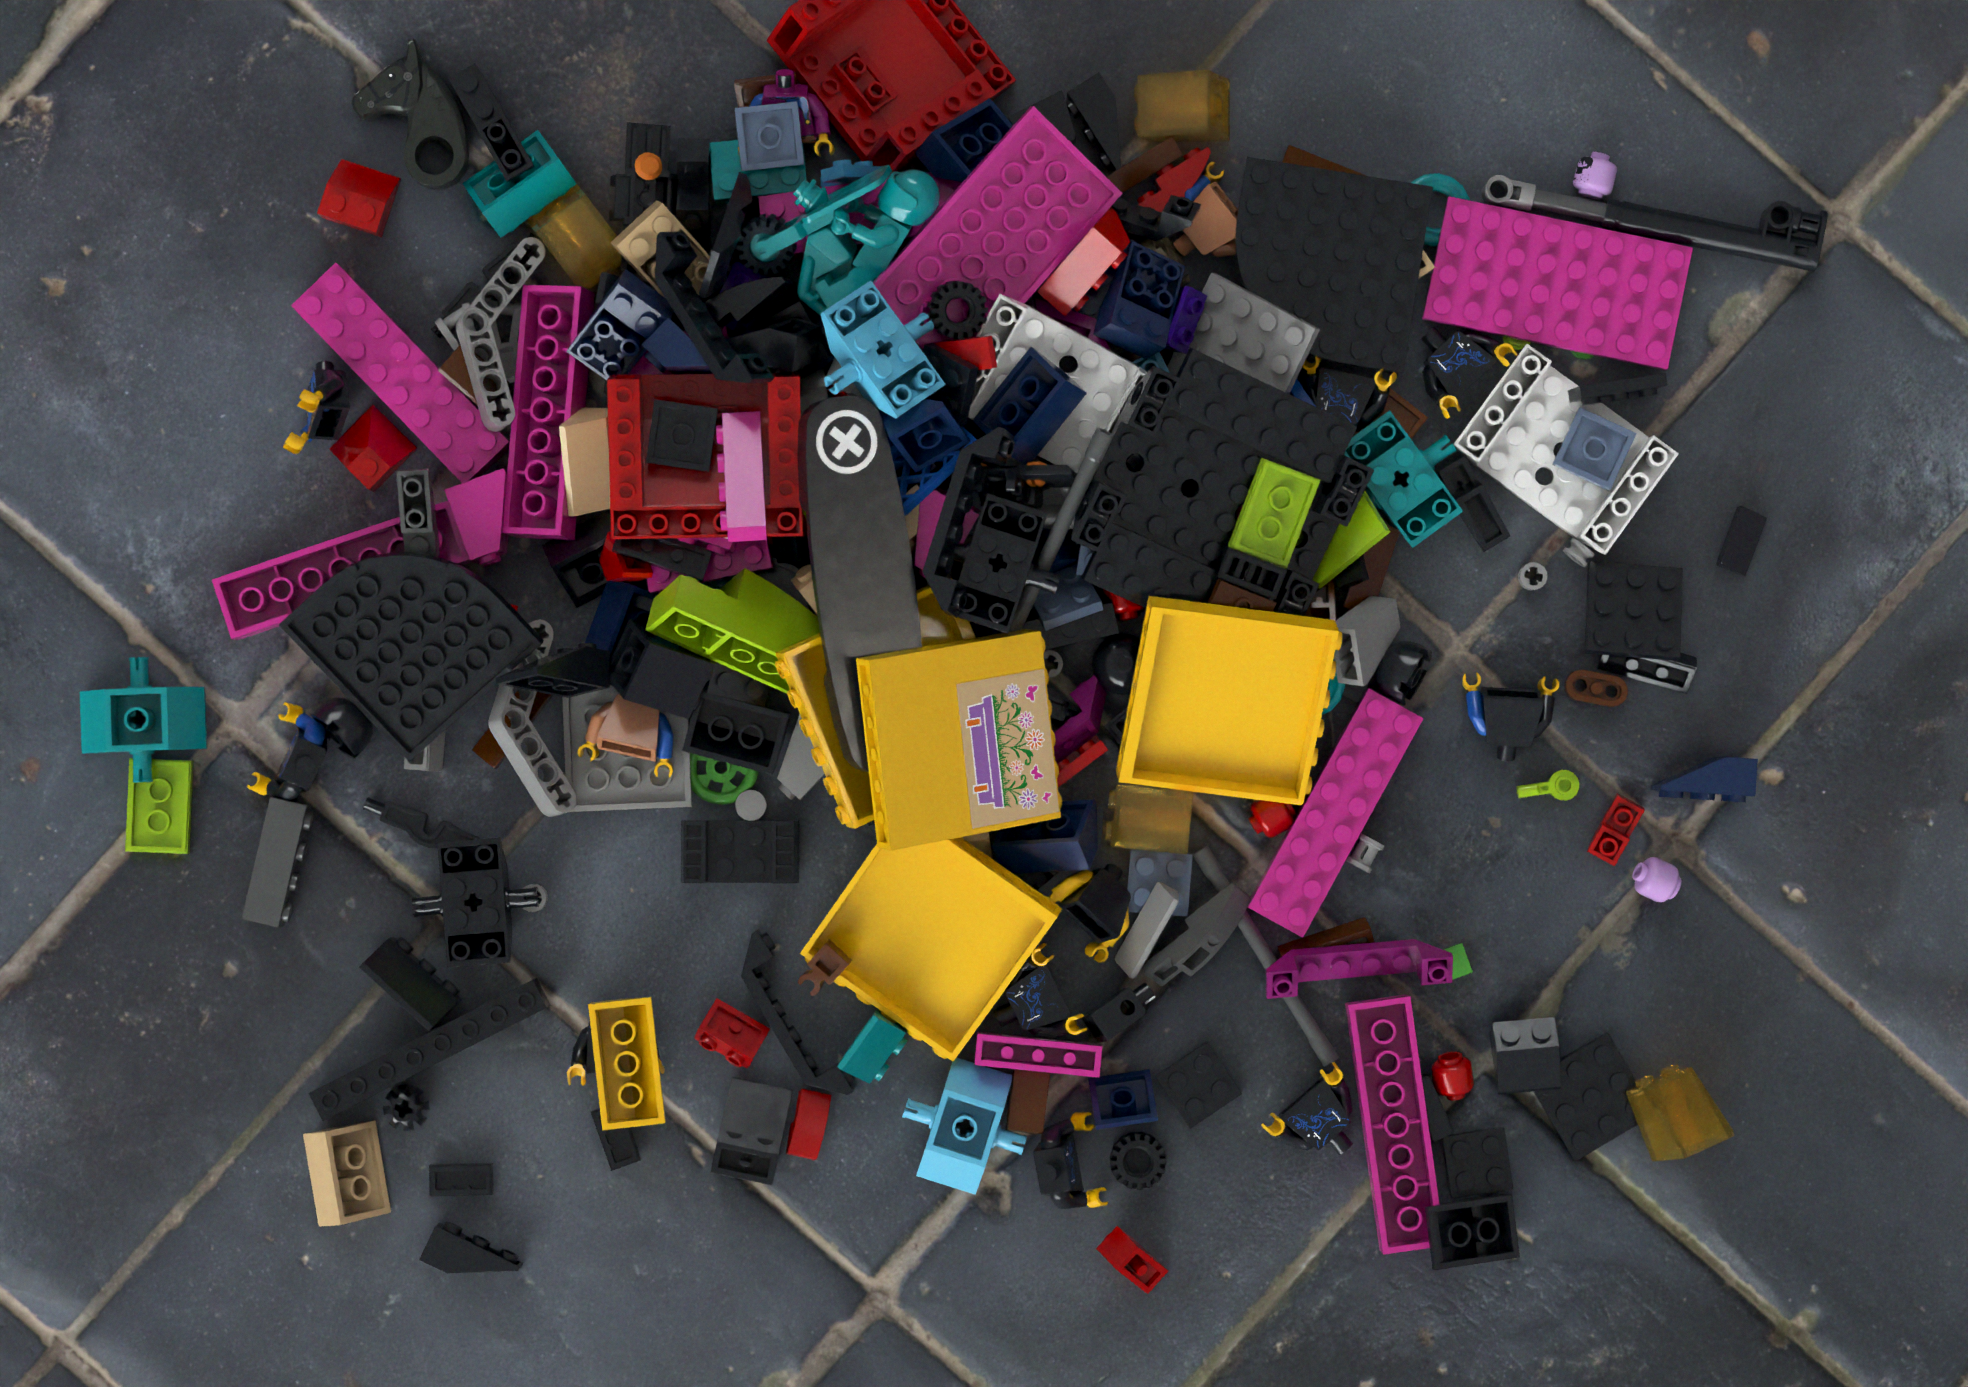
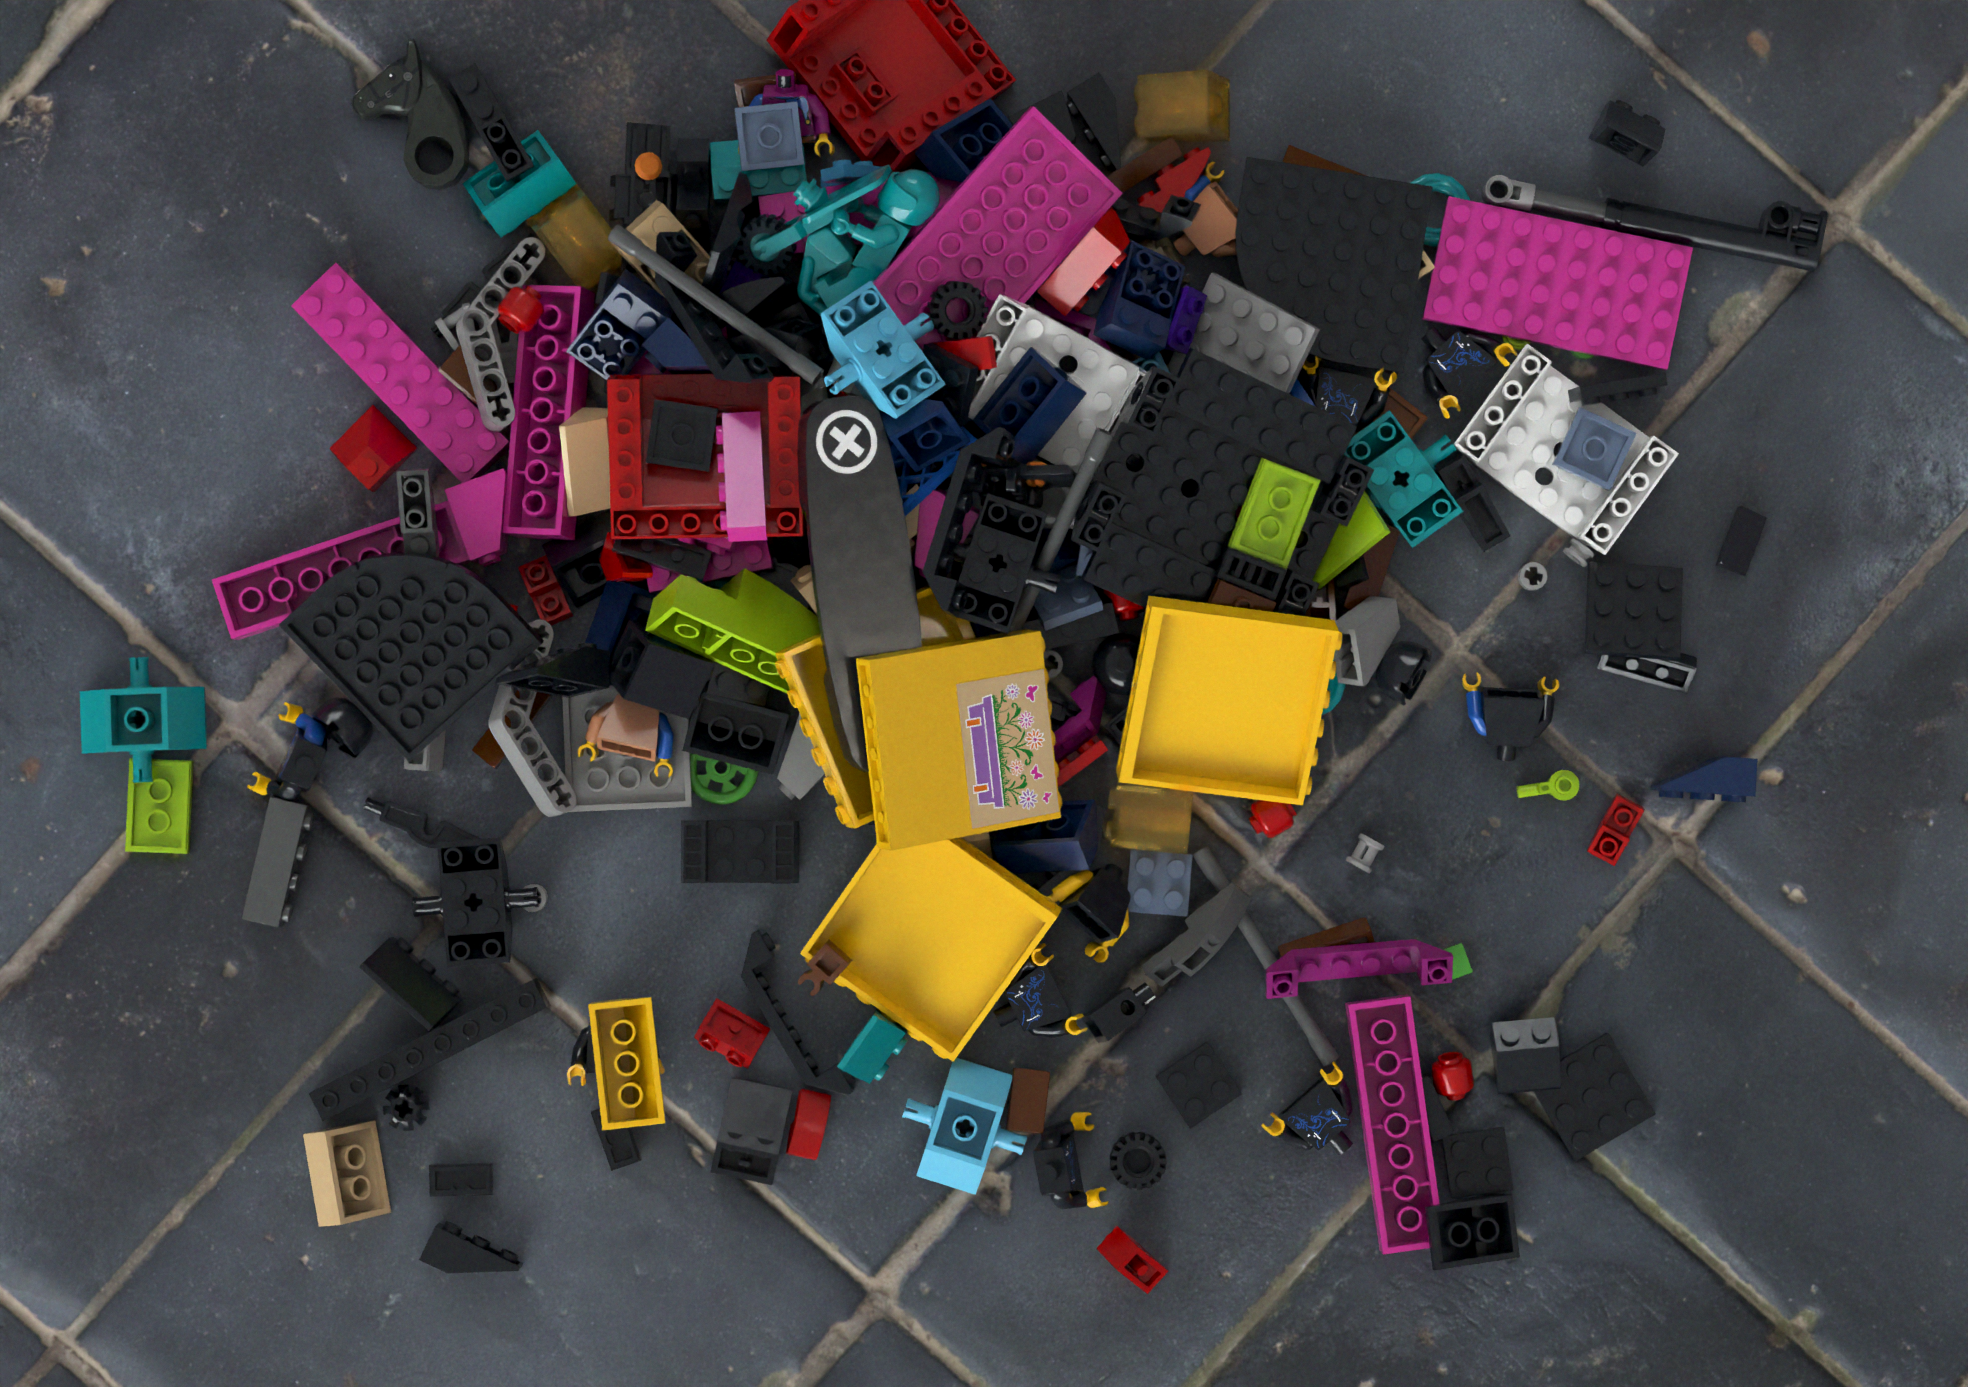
(325, 405): black torso -> none
(359, 197): red slope -> none
(520, 309): none -> red head
(545, 591): none -> red slope
(751, 805): light grey tile -> none
(796, 362): none -> dark grey piece
(1038, 1054): dark pink brick -> none
(1122, 1099): dark blue slope -> none
(1147, 929): light grey slope -> none
(1334, 812): dark pink brick -> none
(1595, 176): lavender head -> none
(1595, 688): reddish brown plate -> none
(1628, 133): none -> black slope
(1656, 879): lavender head -> none
(1677, 1114): clear yellow slope -> none

